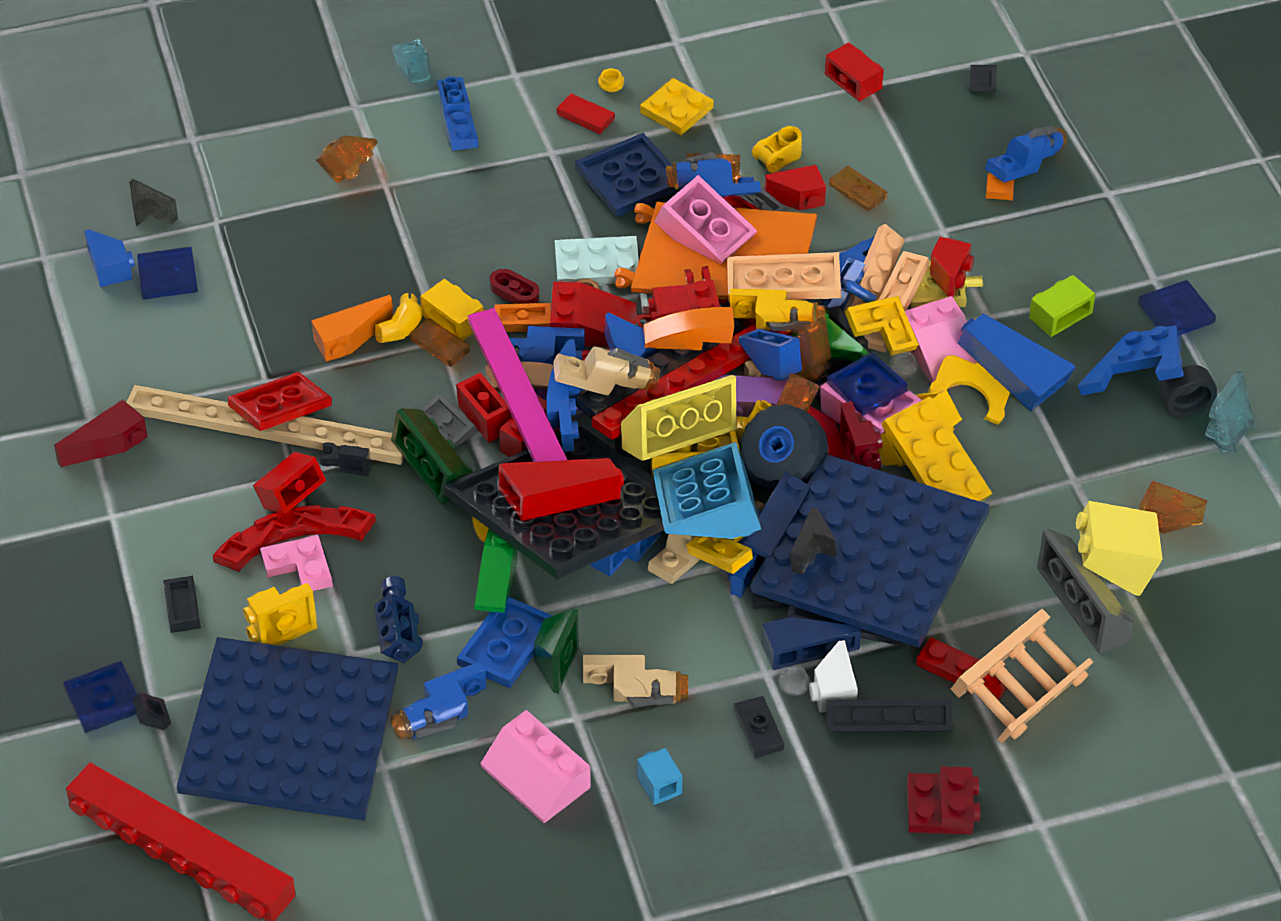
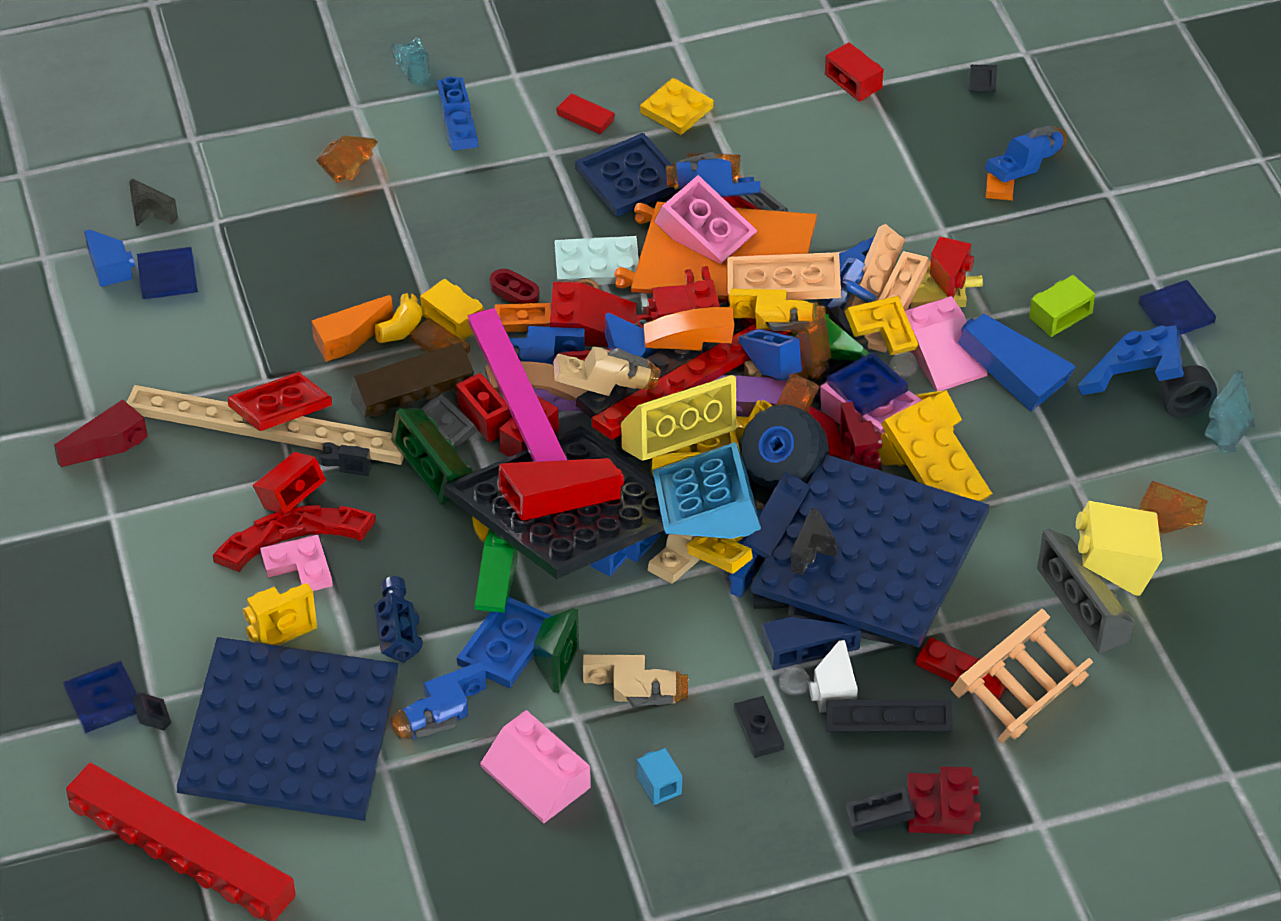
(181, 604): black tile -> none
(410, 380): none -> dark brown slope
(561, 403): blue slope -> none
(611, 80): yellow plate -> none
(780, 148): yellow piece -> none
(797, 187): red slope -> none
(858, 188): clear orange plate -> none
(880, 810): none -> black plate
(963, 372): yellow piece -> none

